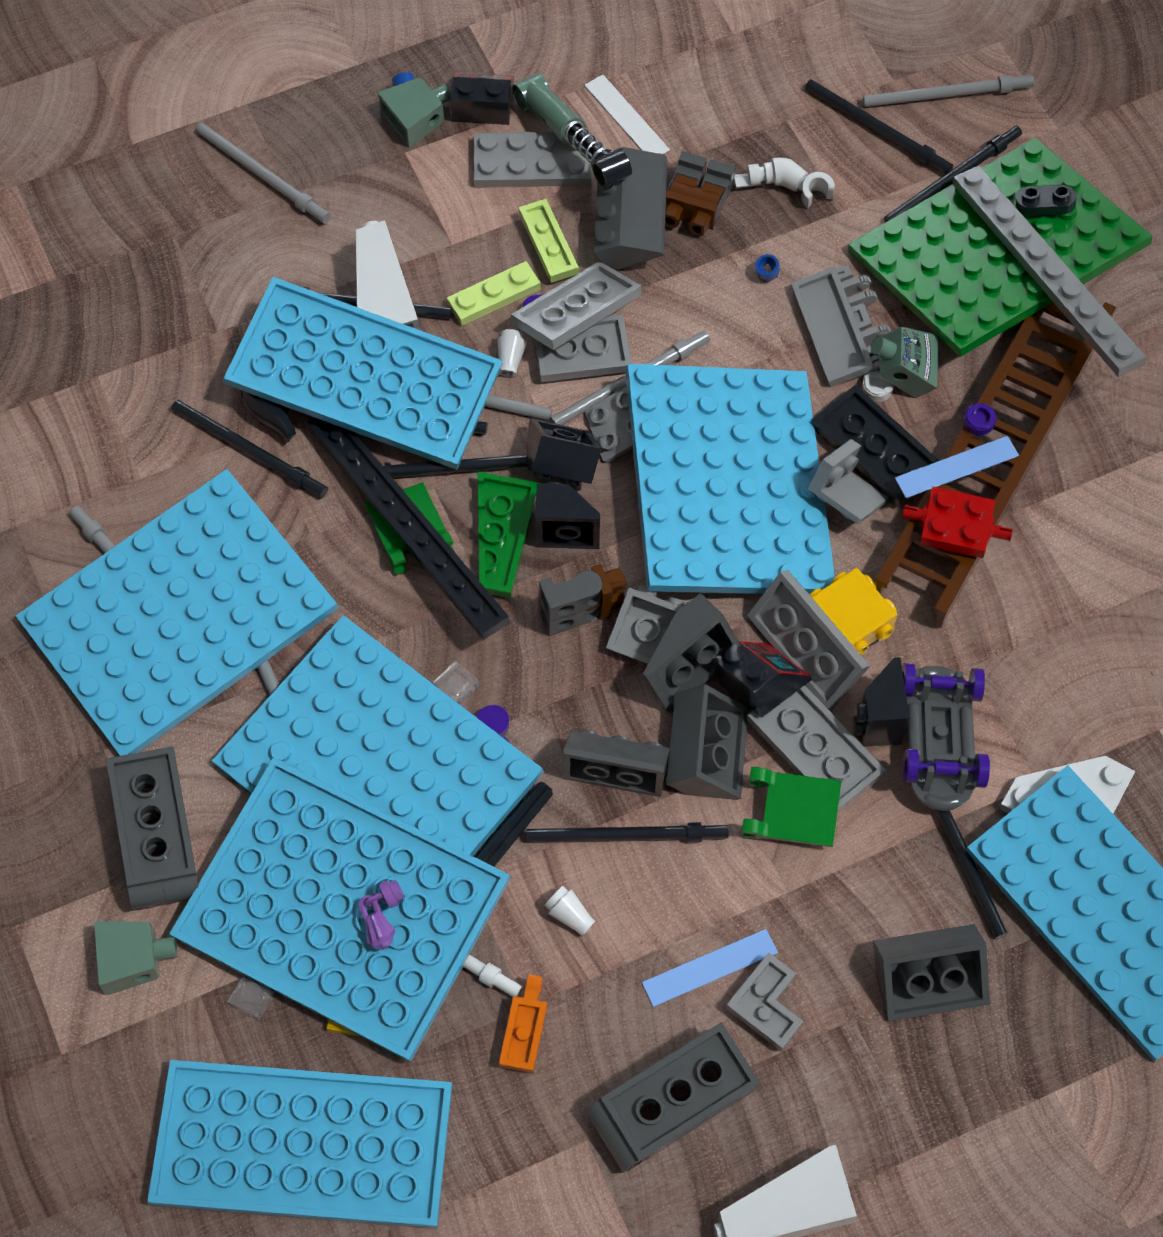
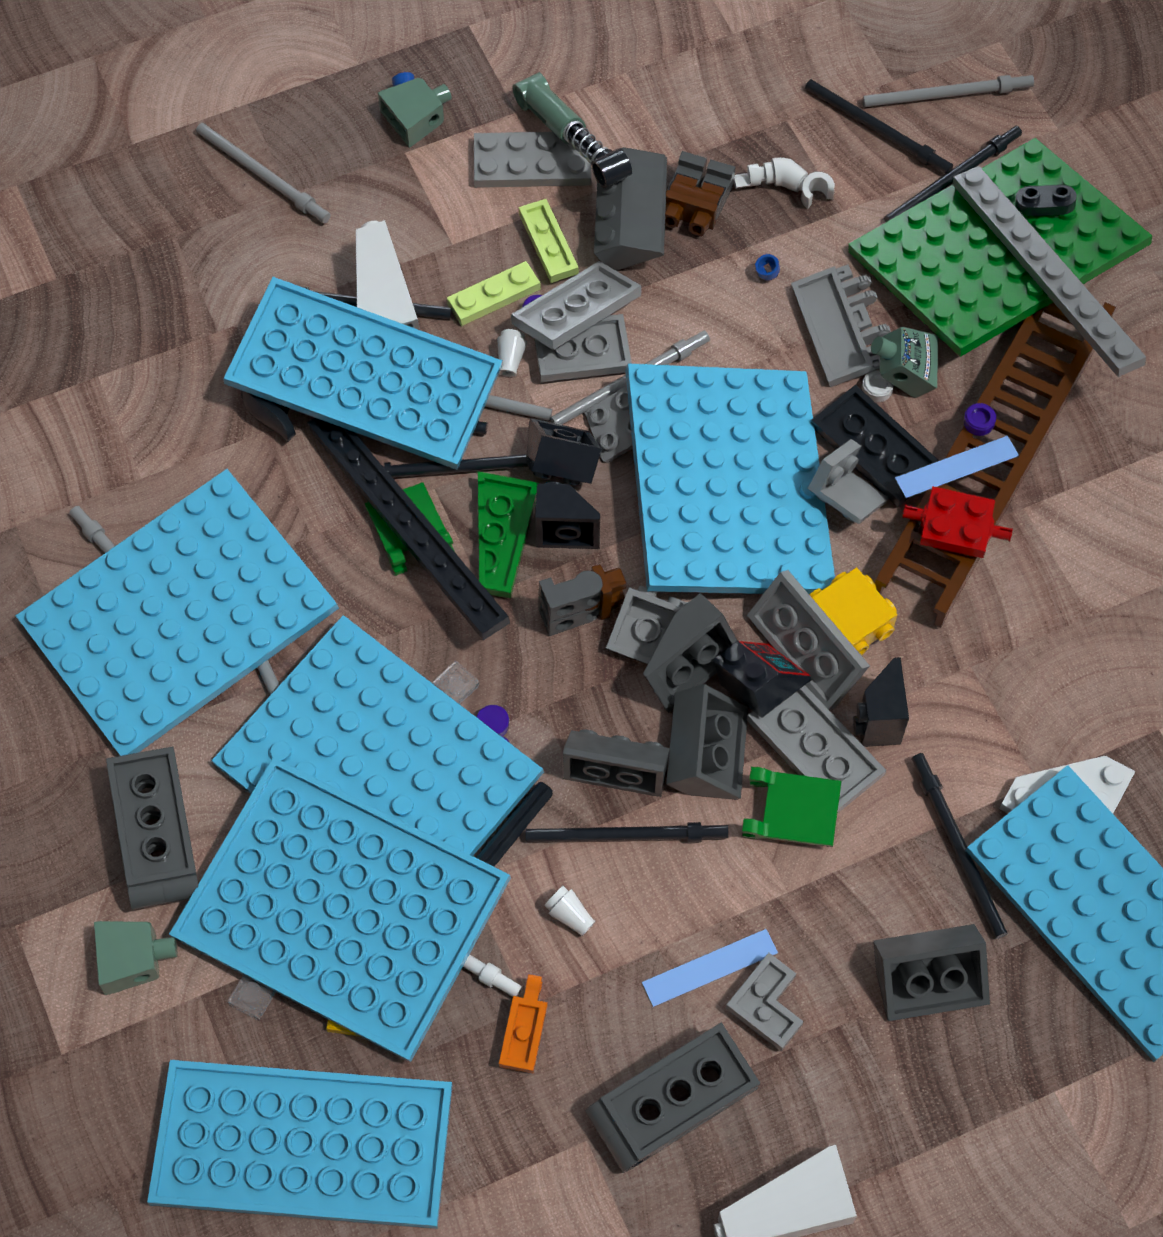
(296, 475): black bar -> none
(378, 930): medium lavender piece -> none
(481, 98): black slope -> none
(626, 115): white sticker -> none
(941, 736): dark grey piece -> none

